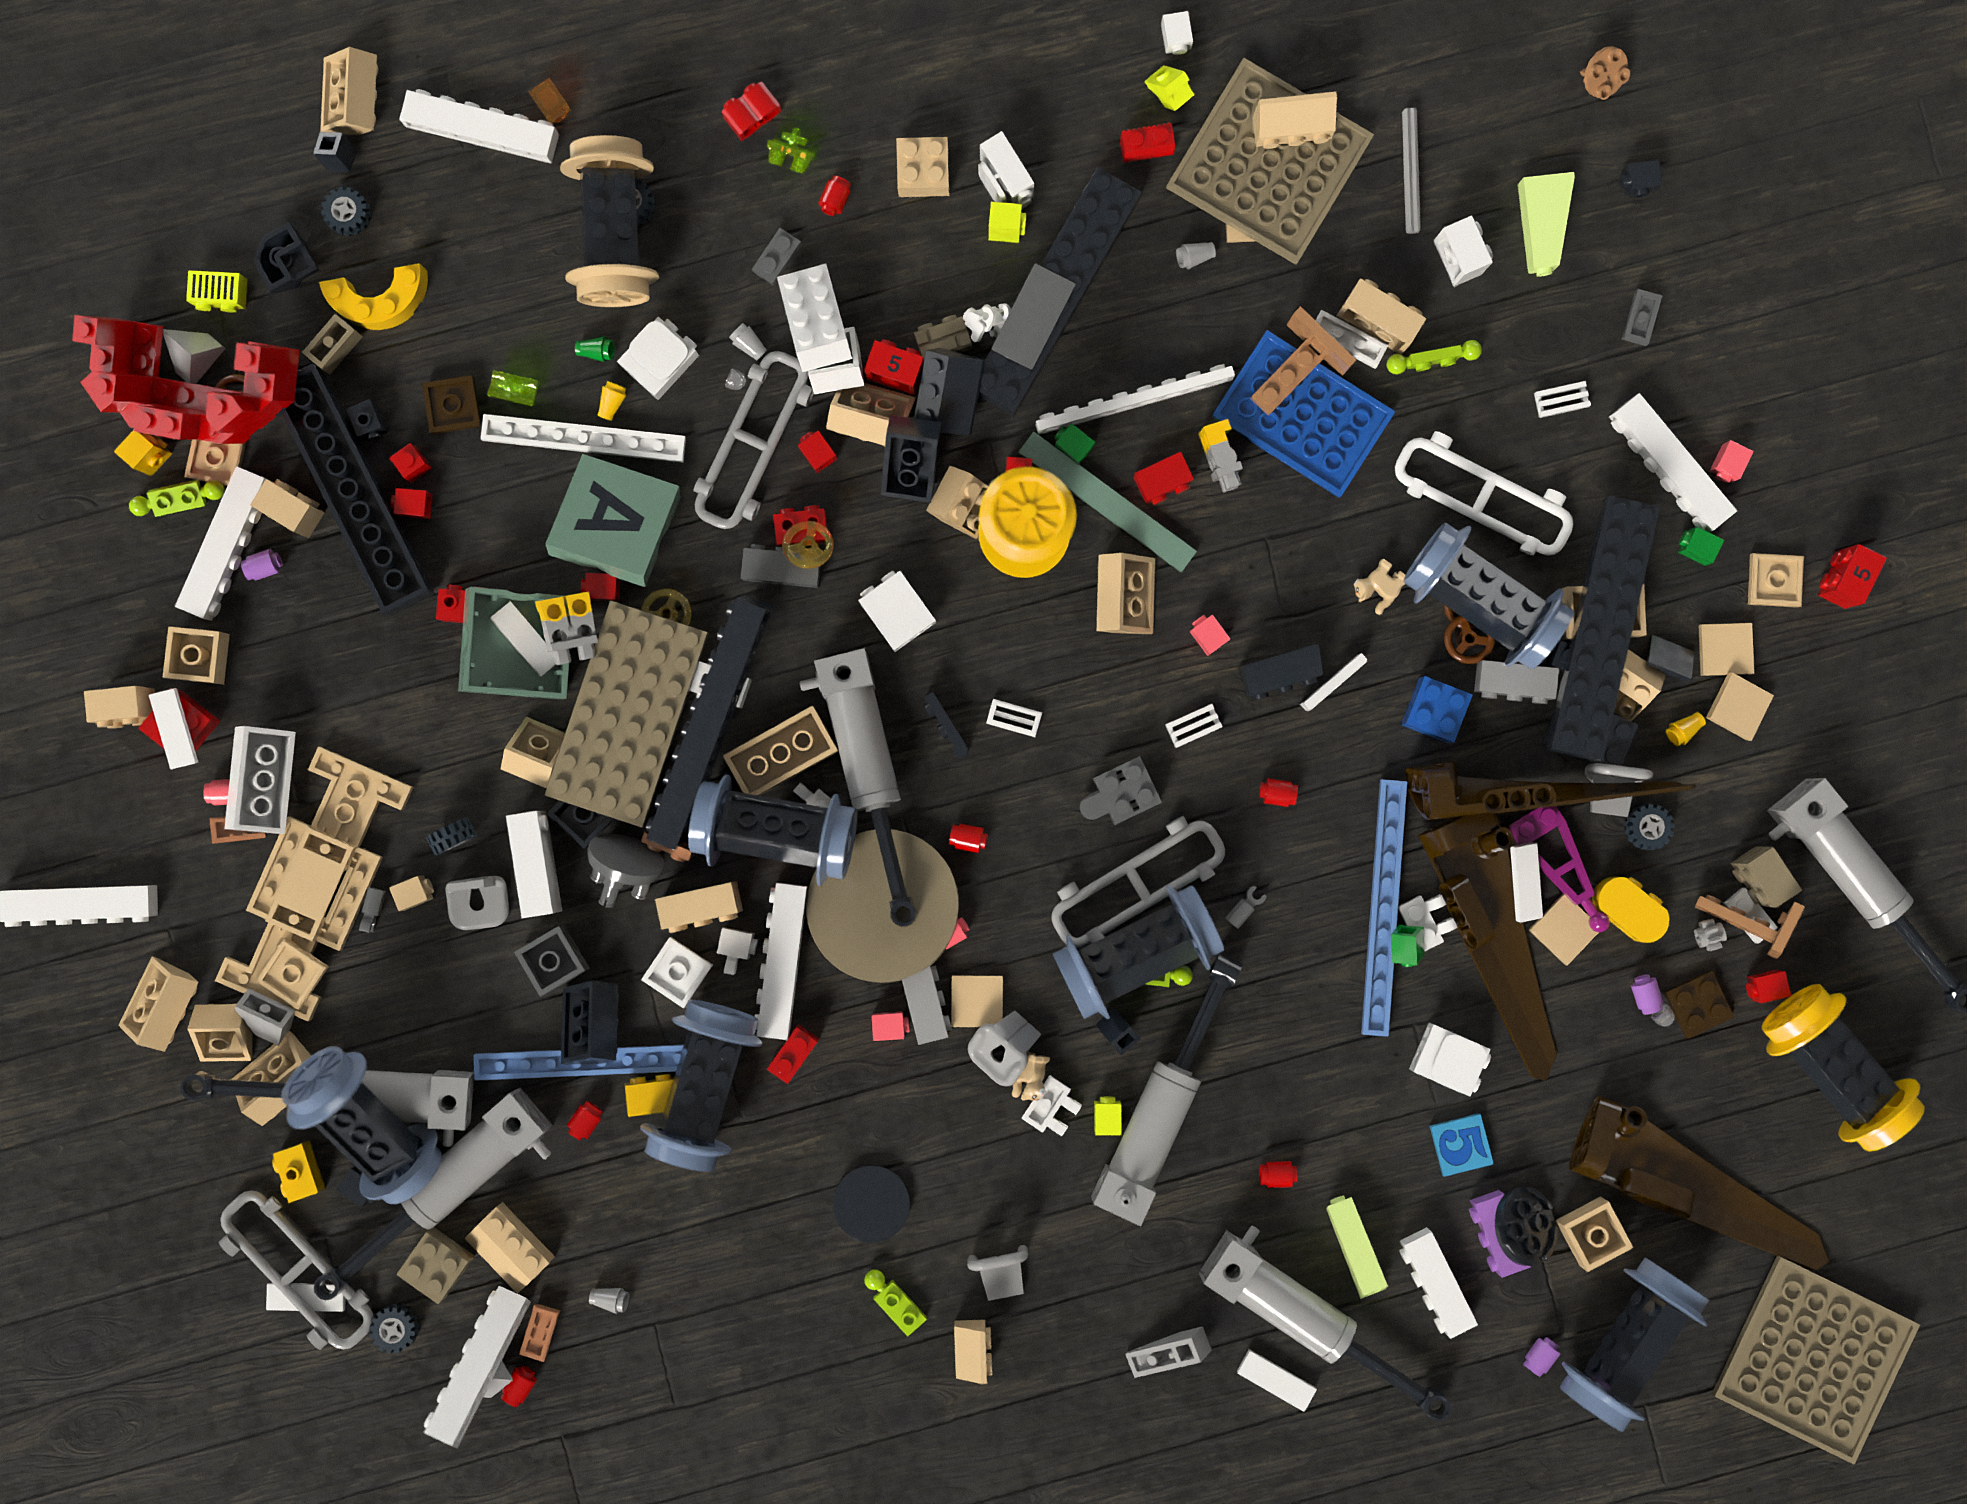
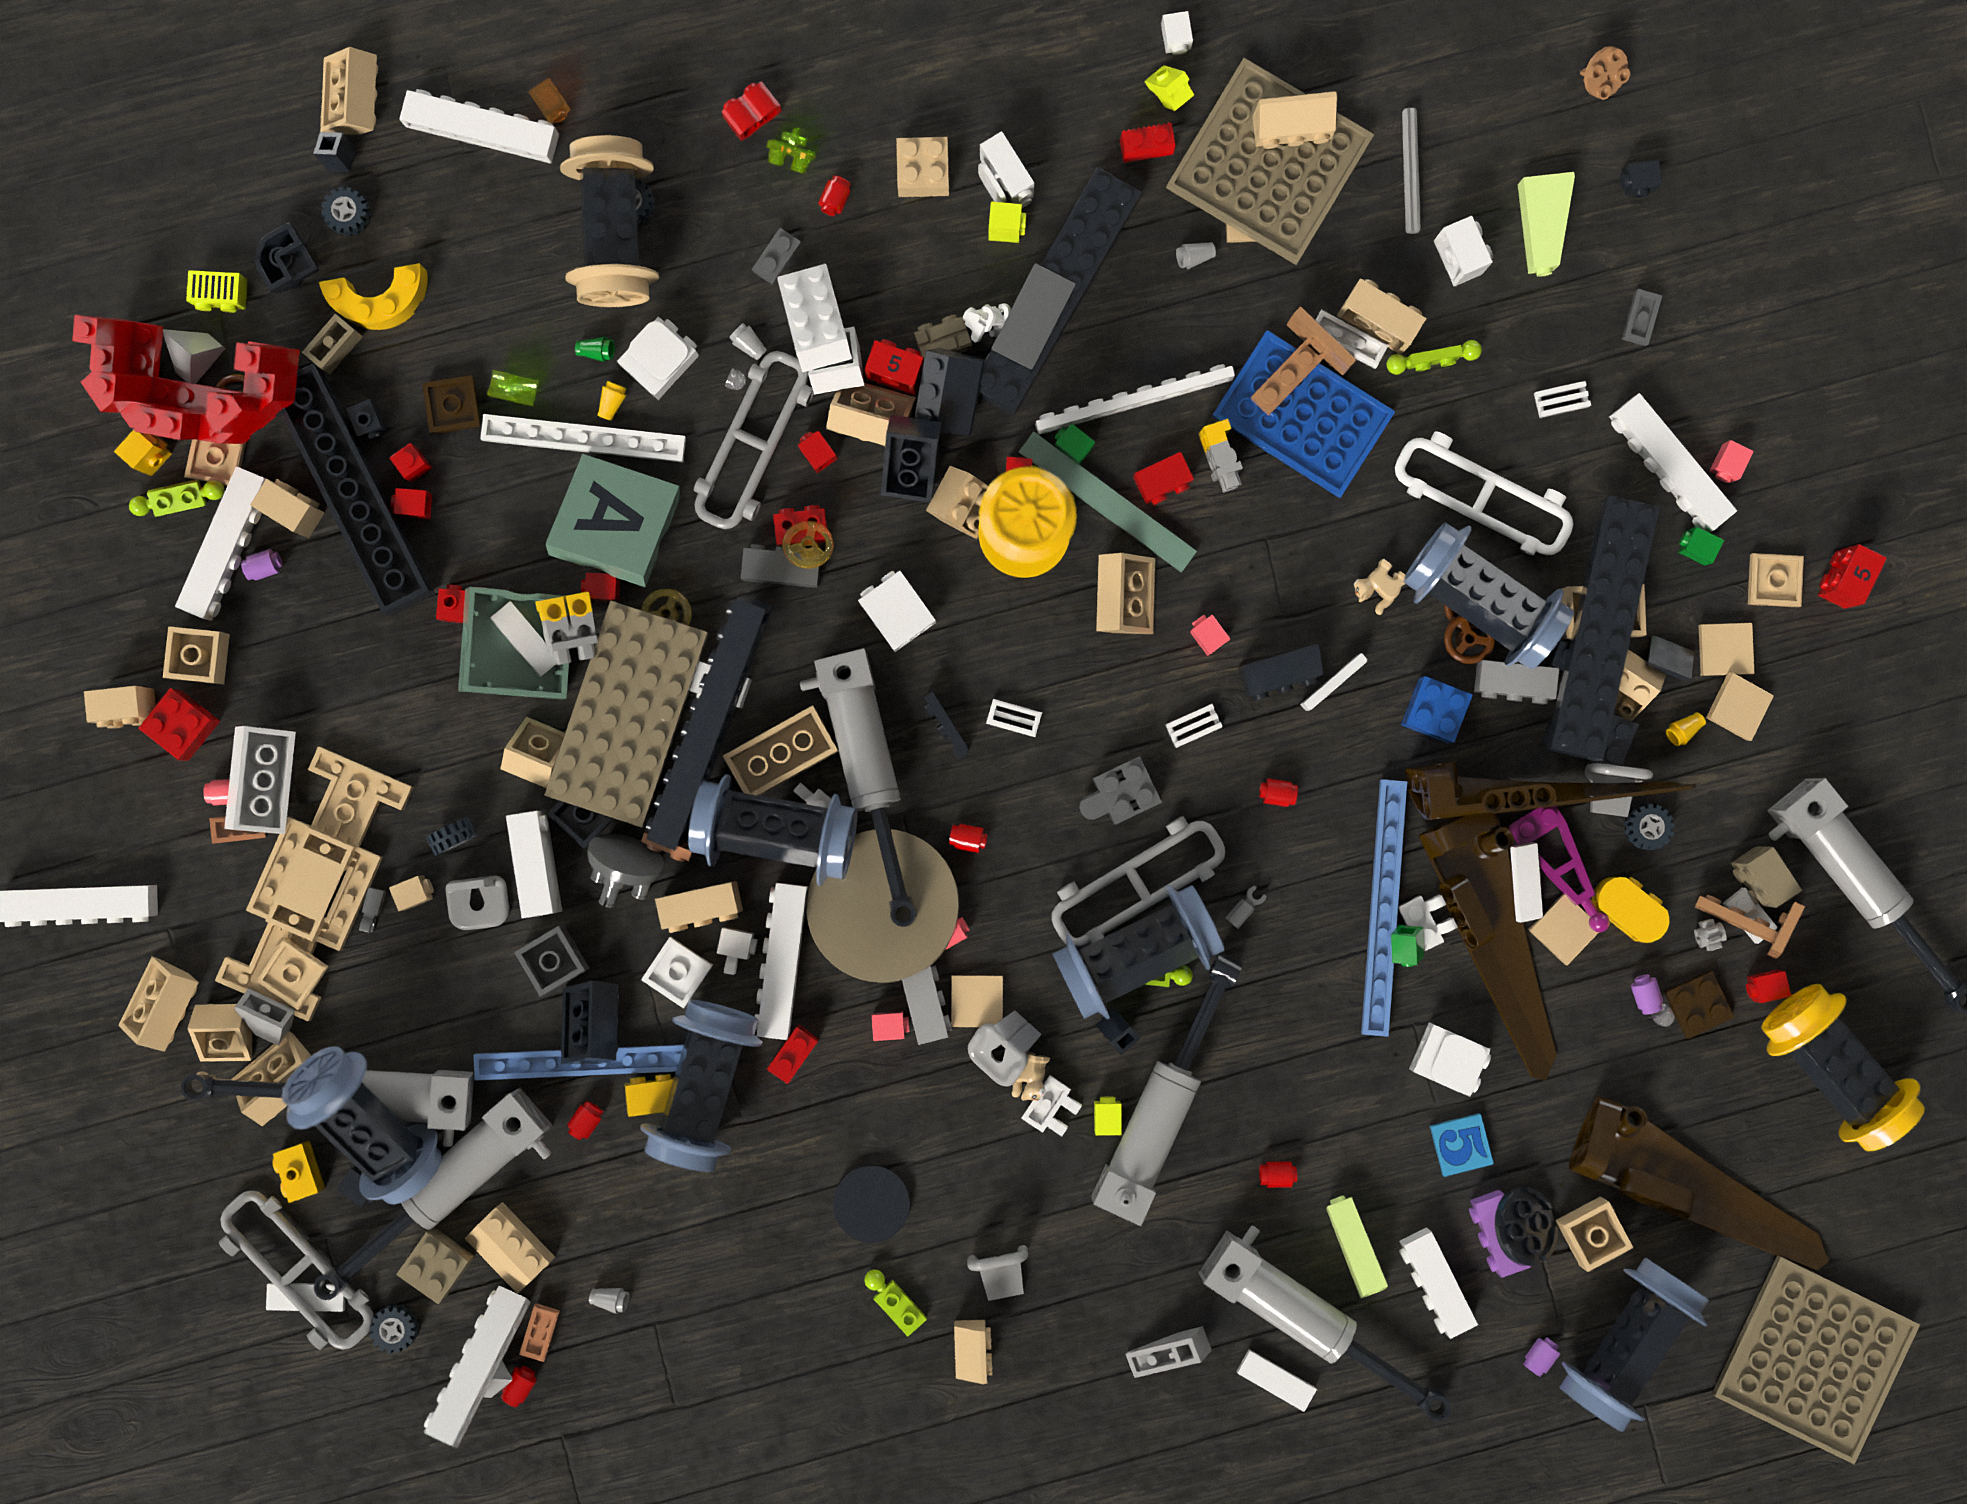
(173, 728): white tile -> none

